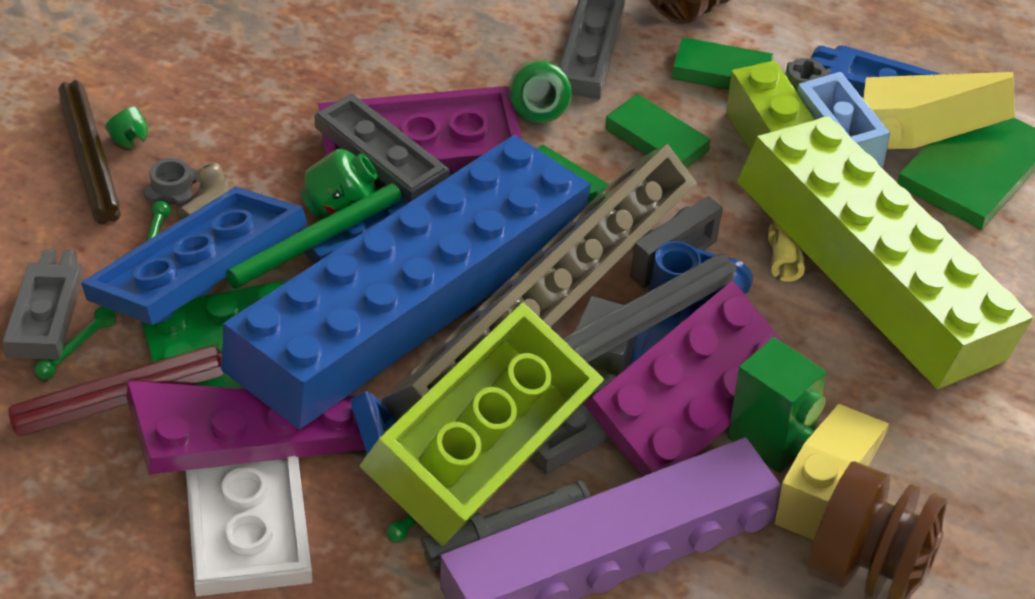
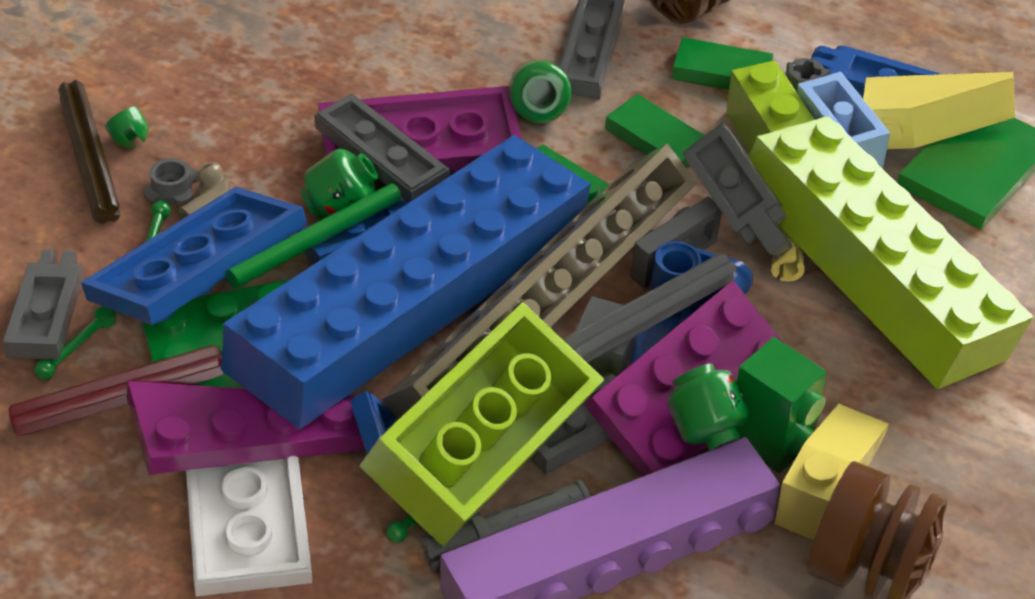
(707, 406): none -> green head
(739, 189): none -> dark grey hinge

